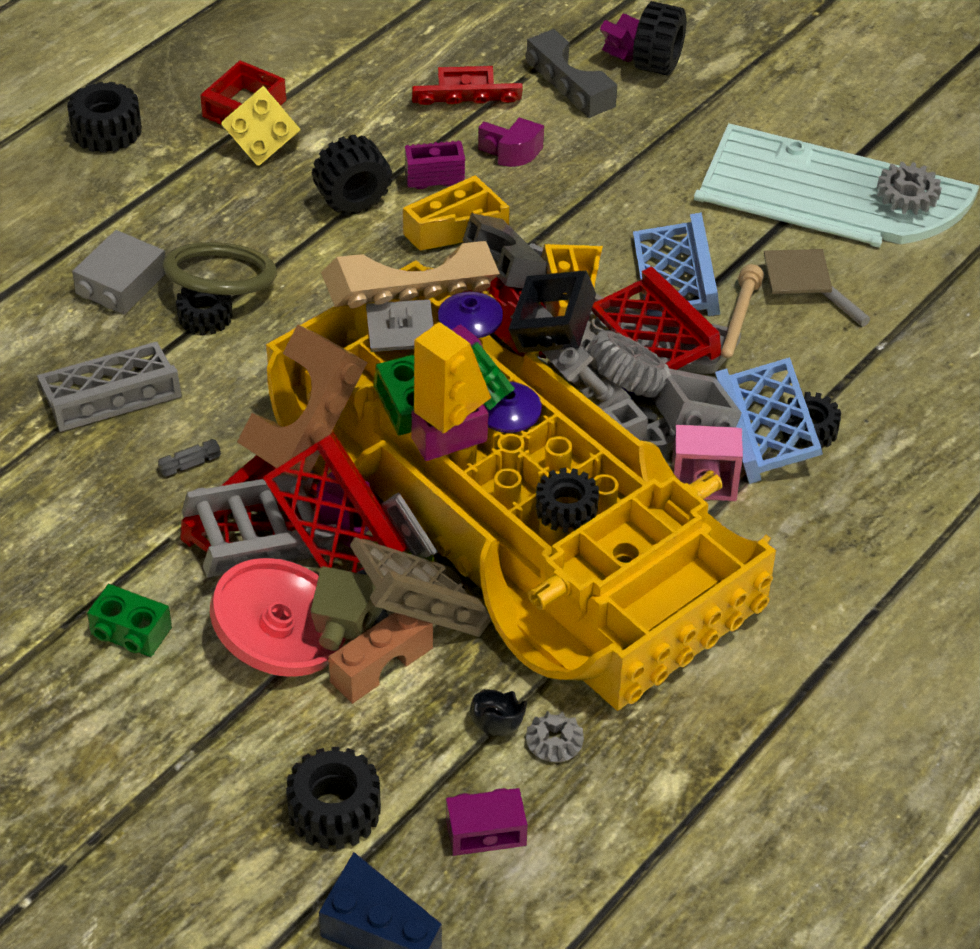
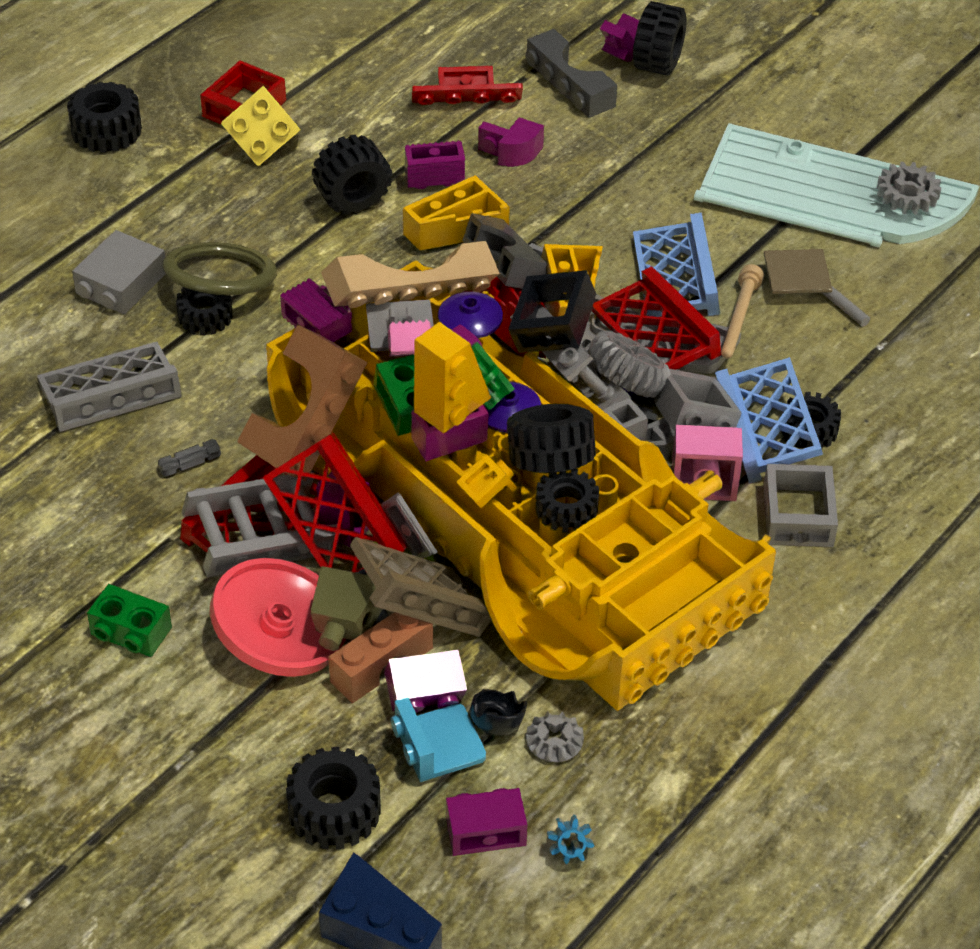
(313, 309): none -> magenta brick
(402, 336): none -> bright pink brick
(426, 679): none -> brick
(437, 739): none -> medium azure bracket
(486, 480): none -> yellow bracket
(551, 438): none -> black tyre
(564, 831): none -> dark azure gear
(784, 527): none -> light grey window

